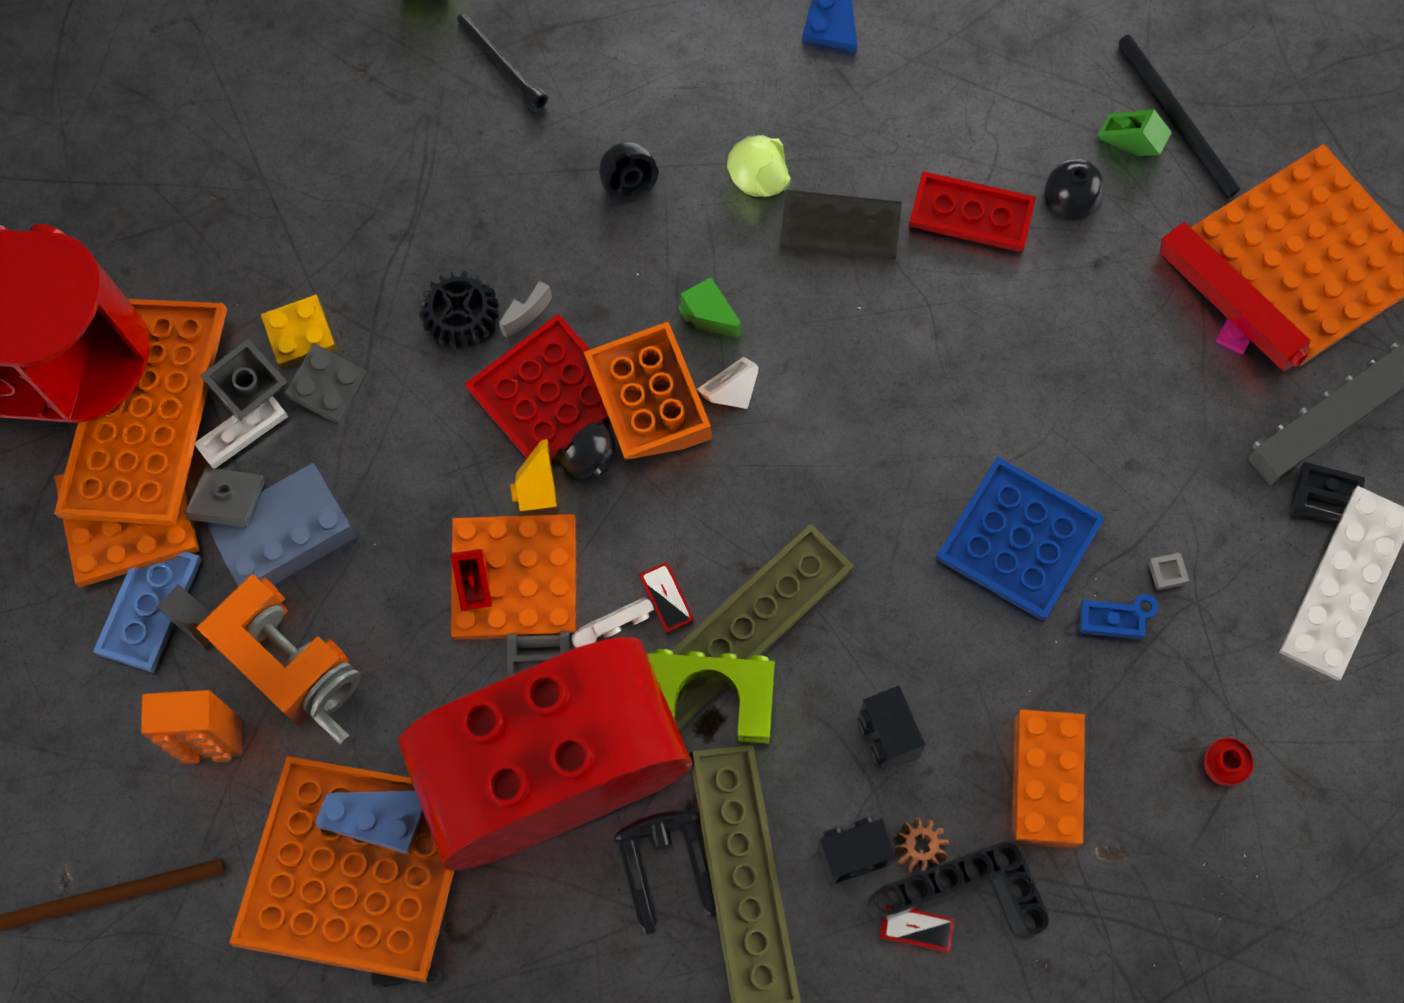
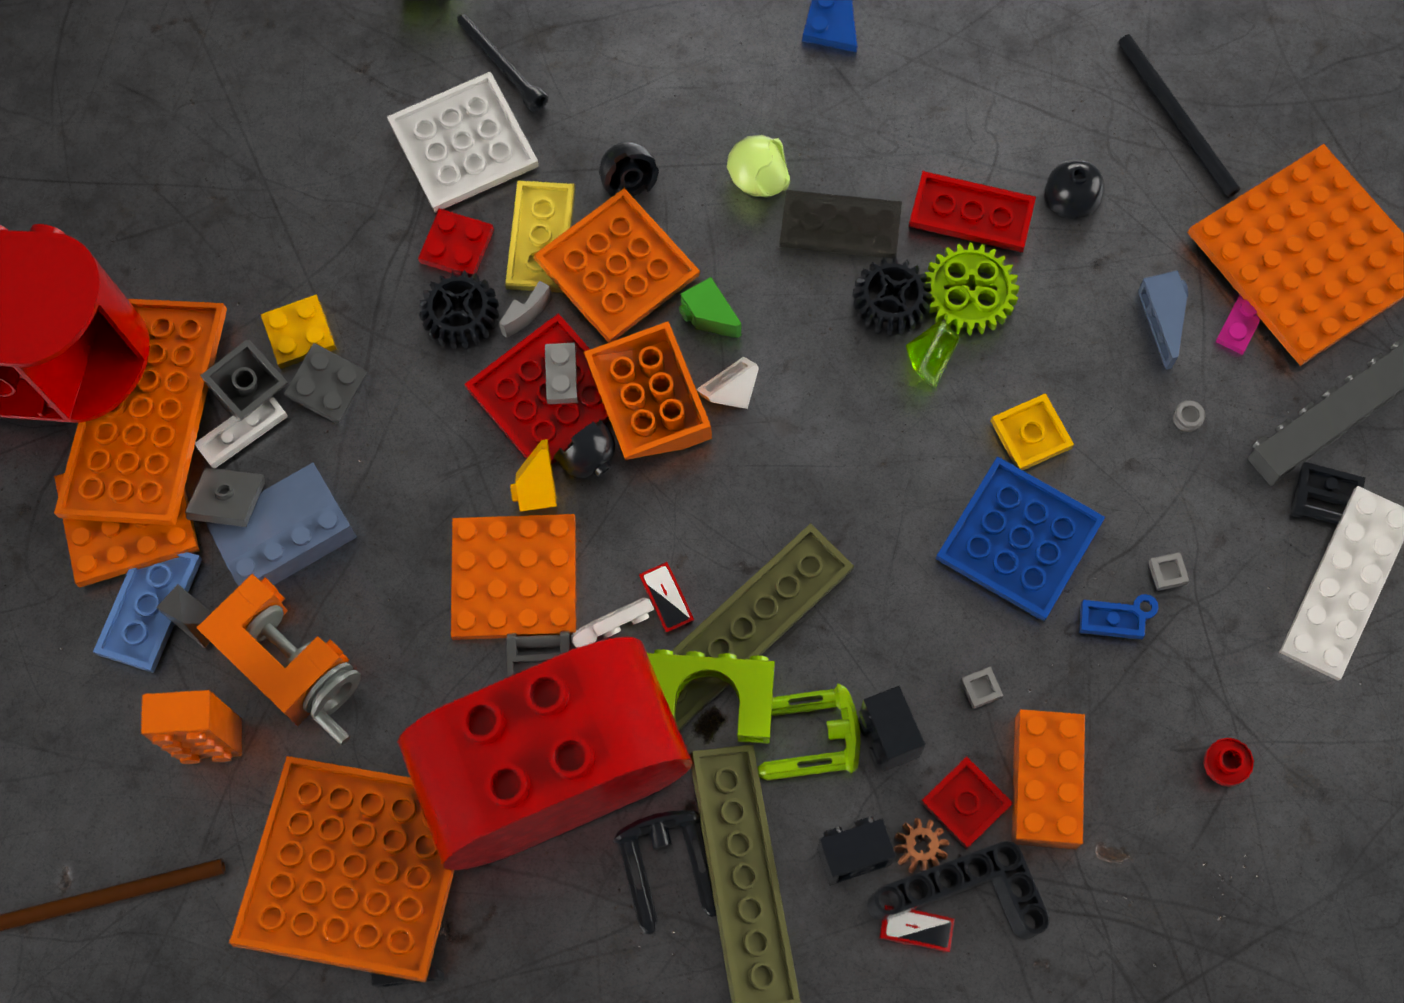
(374, 817): medium blue wing -> none
(456, 243): none -> red plate
(462, 141): none -> white plate
(472, 579): red slope -> none
(539, 217): none -> light yellow tile
(561, 373): none -> light grey plate
(616, 265): none -> orange plate
(846, 728): none -> lime piece
(906, 282): none -> black gear
(932, 351): none -> clear neon green slope
(966, 802): none -> red plate
(971, 312): none -> lime gear
(981, 687): none -> light grey plate
(1032, 432): none -> yellow plate
(1136, 132): bright green slope -> none
(1165, 305): none -> sand blue slope
(1189, 416): none -> light grey tile
(1235, 297): red brick -> none

